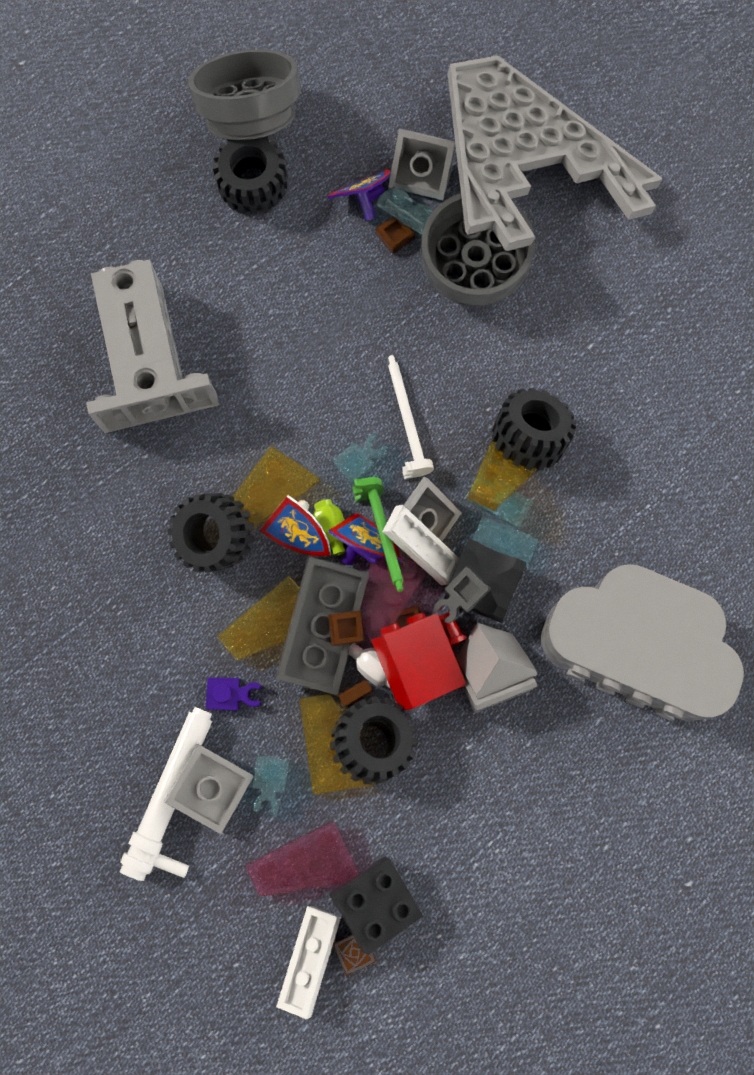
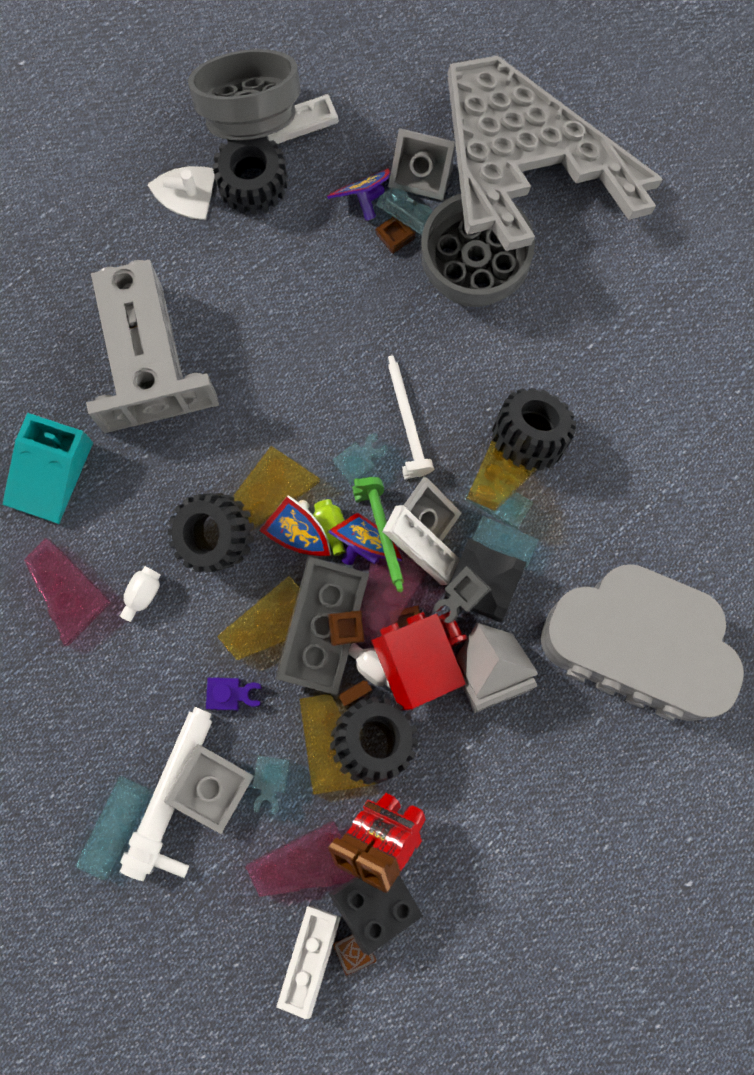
(45, 467): none -> teal slope
(66, 590): none -> clear pink wing
(112, 828): none -> clear light blue plate
(140, 592): none -> white plant
(185, 190): none -> white shield
(308, 118): none -> white plate
(379, 842): none -> hips

